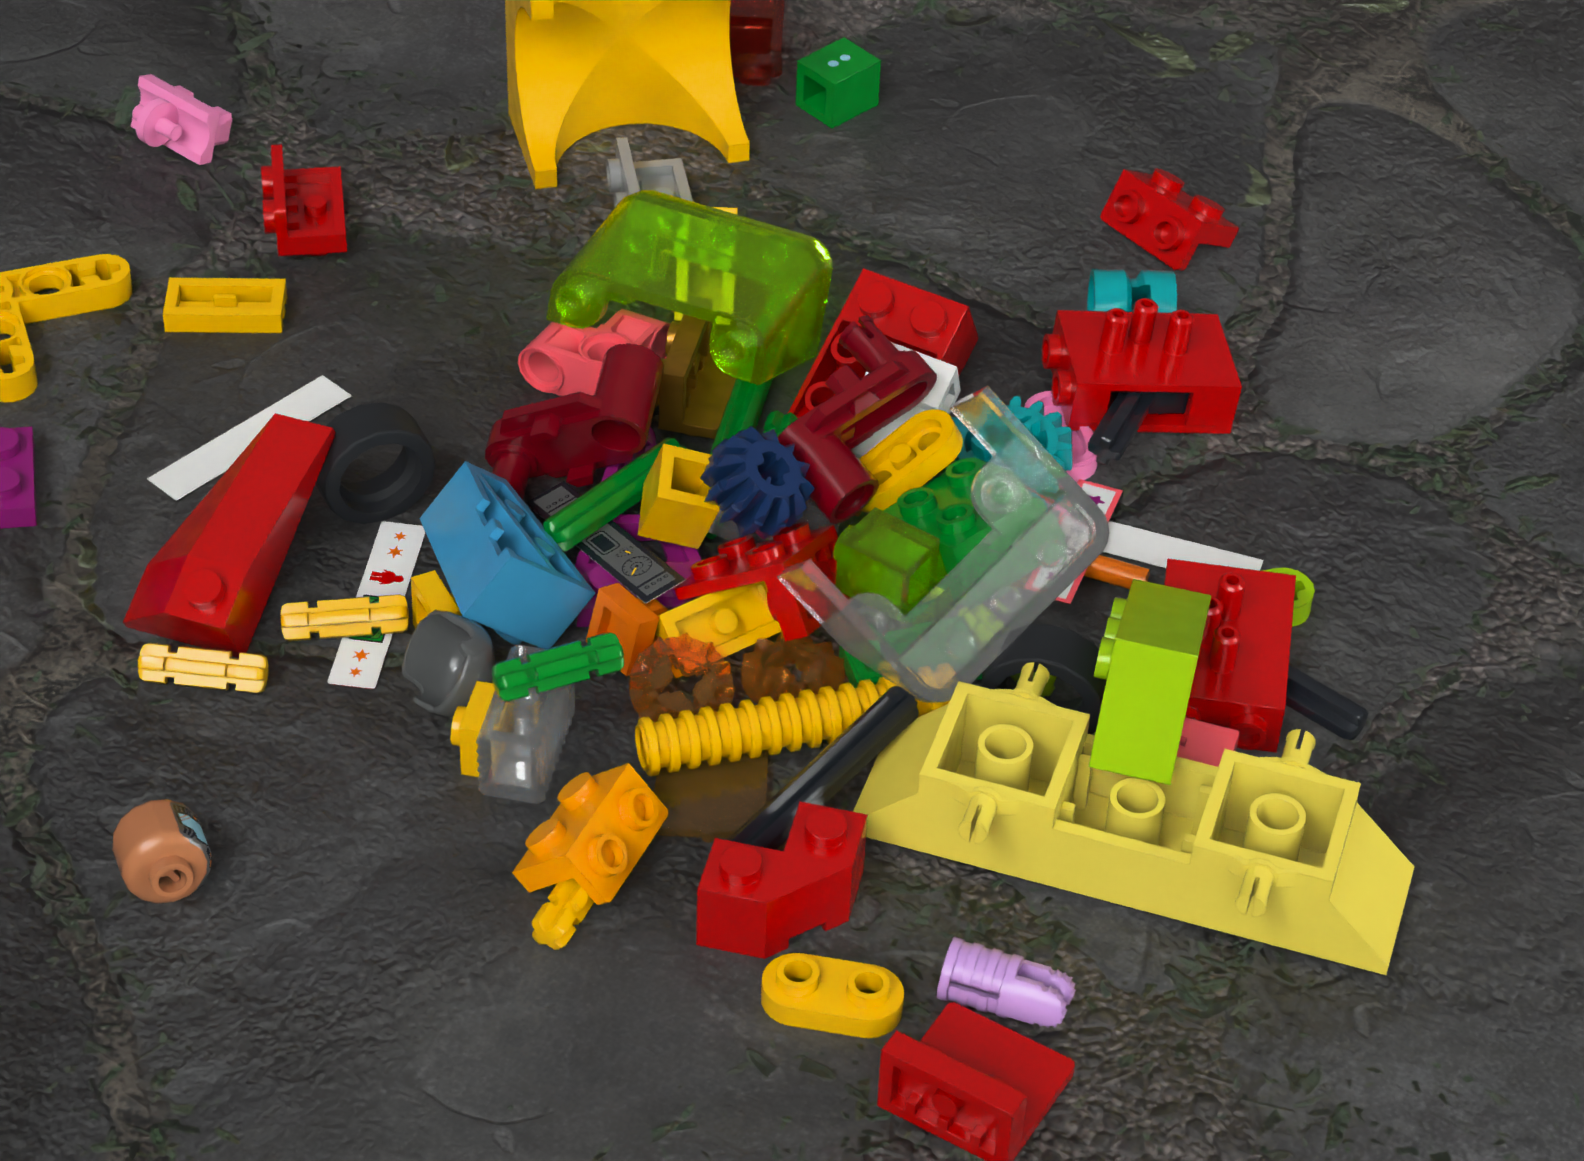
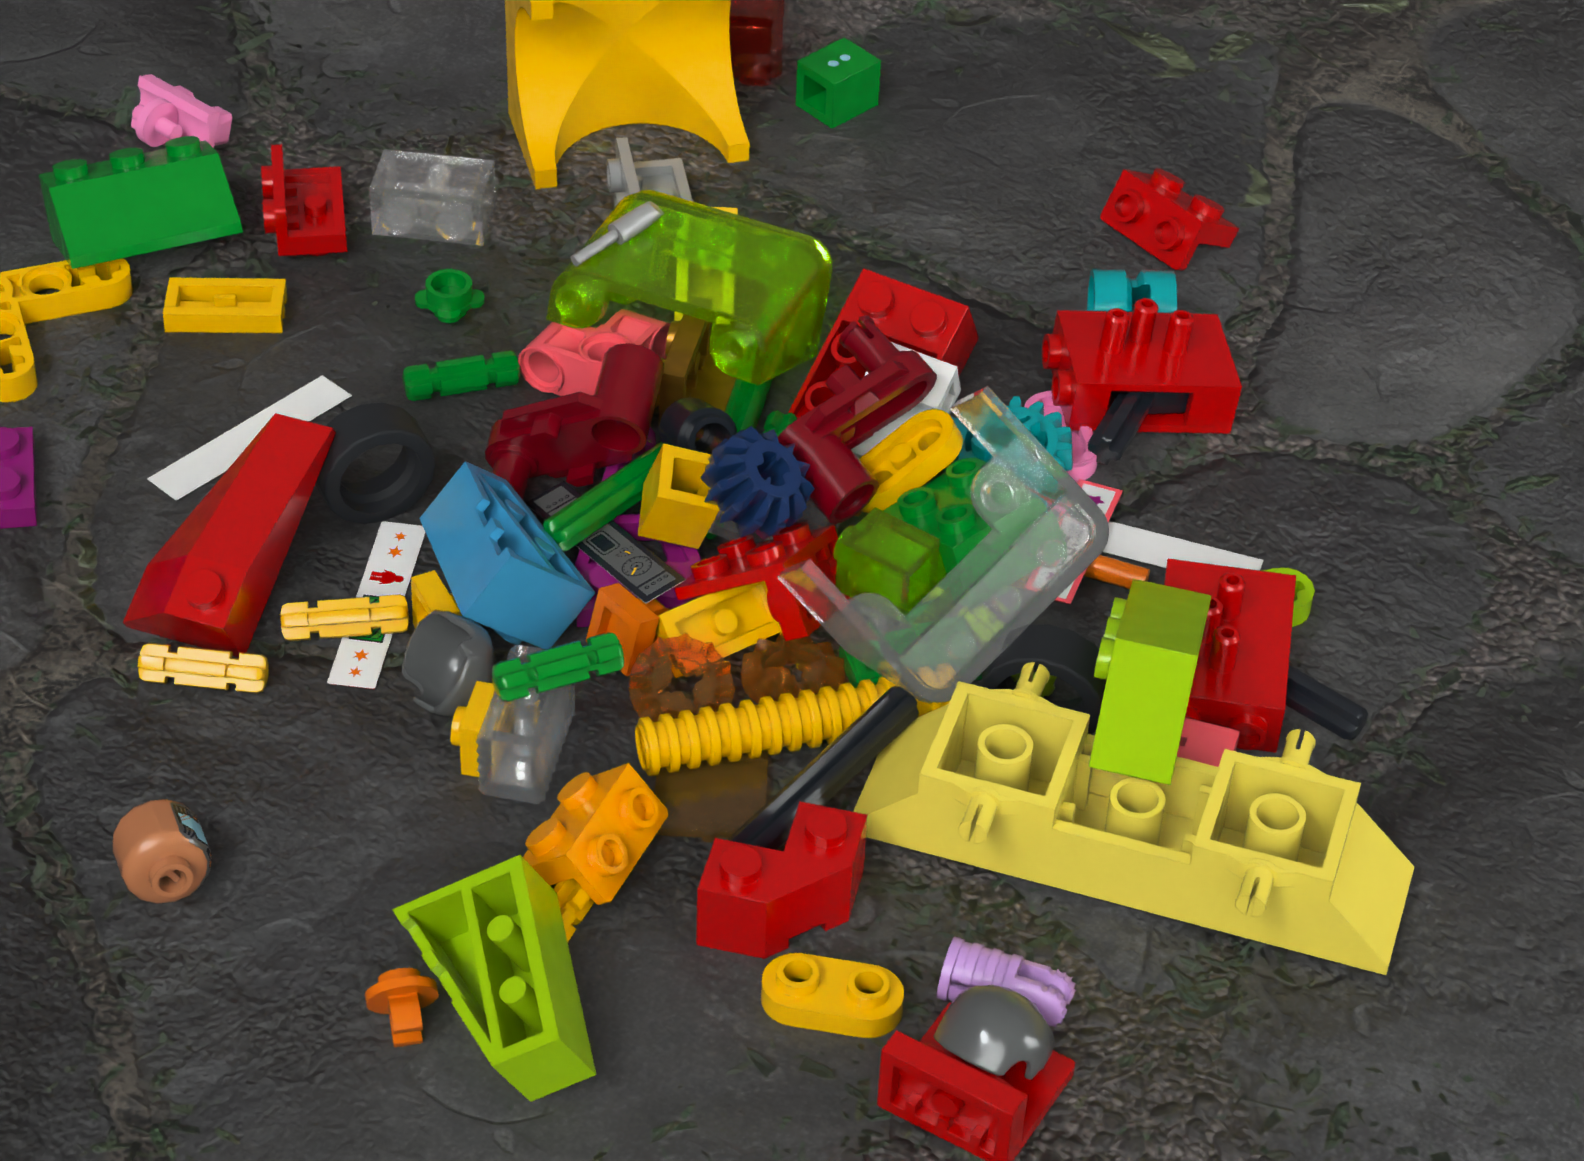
(138, 202): none -> green slope
(402, 995): none -> orange plate
(433, 197): none -> clear brick
(449, 295): none -> green plate
(461, 375): none -> green axle
(509, 972): none -> lime wedge
(621, 230): none -> light grey piece
(695, 425): none -> black brick
(996, 1030): none -> dark grey hair

